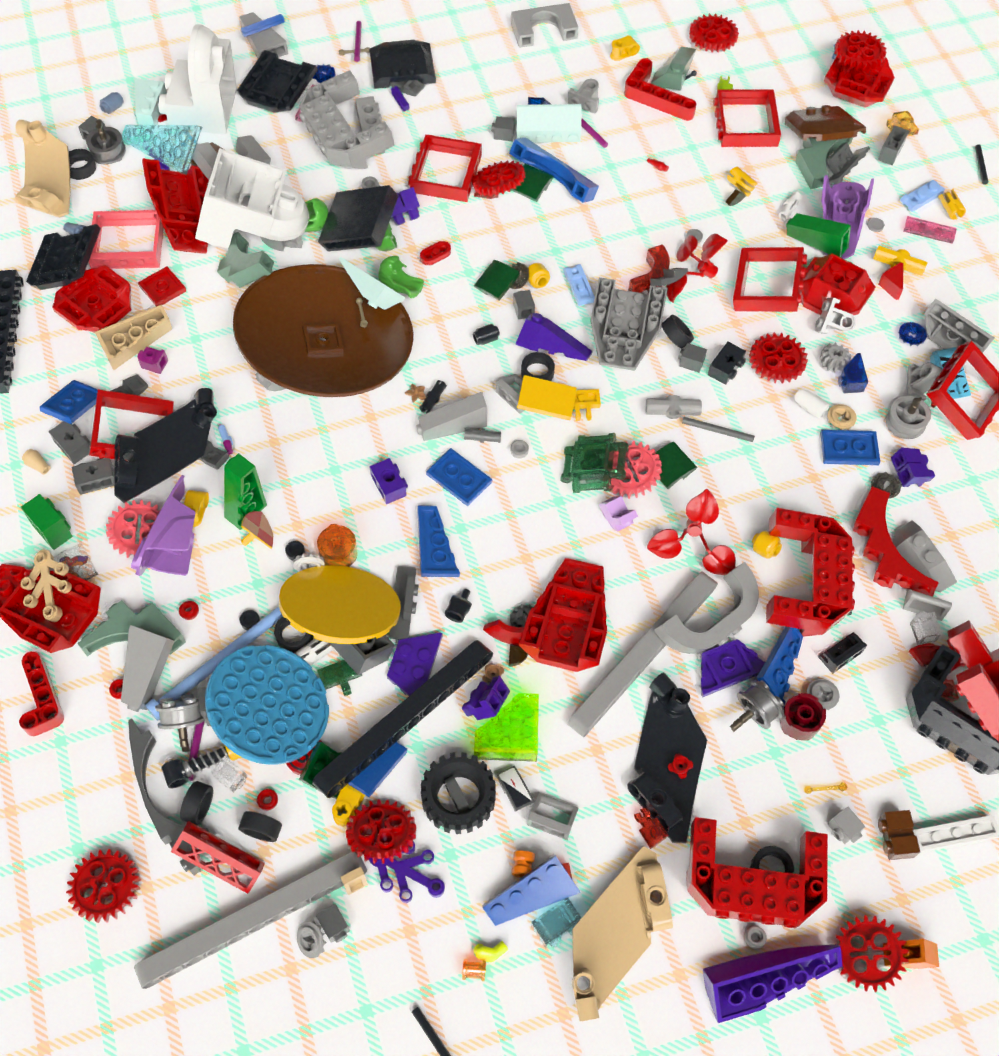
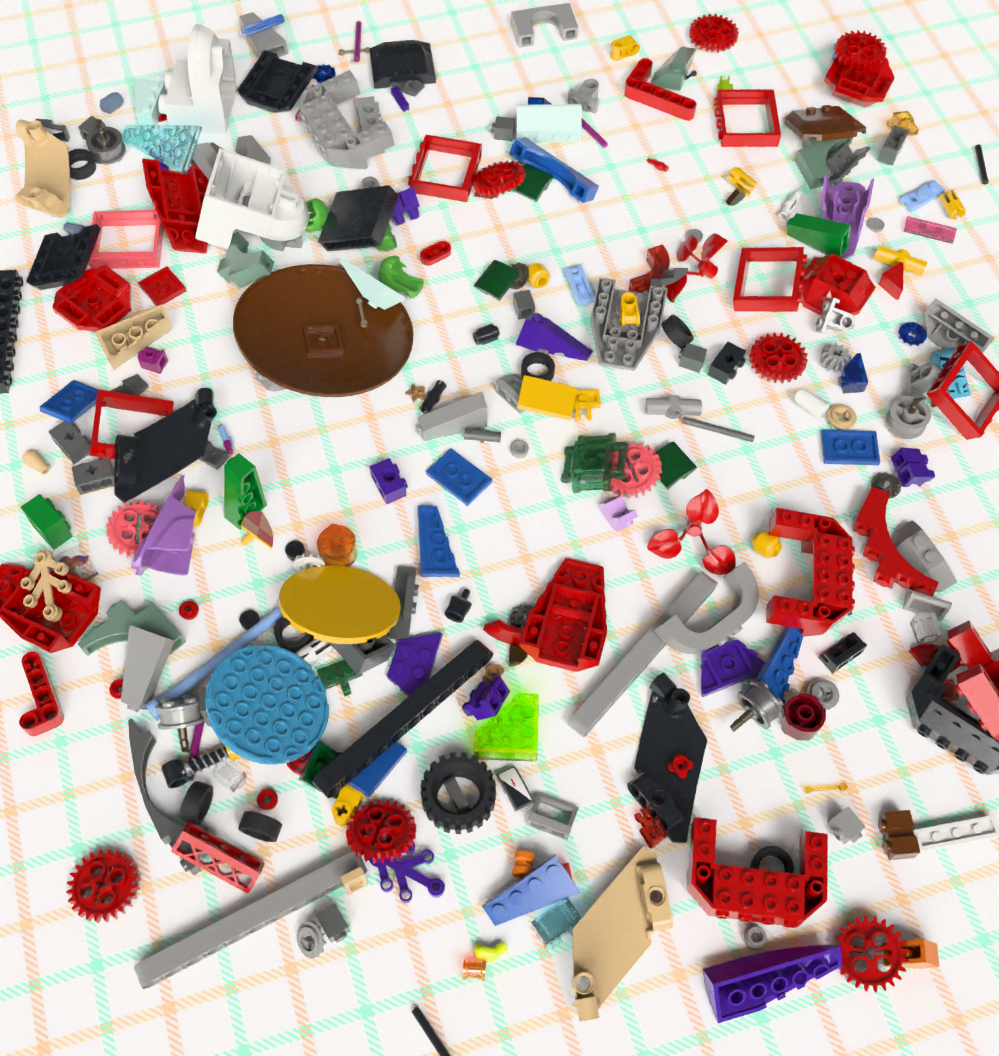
(57, 131): none -> dark grey slope
(629, 310): none -> yellow piece

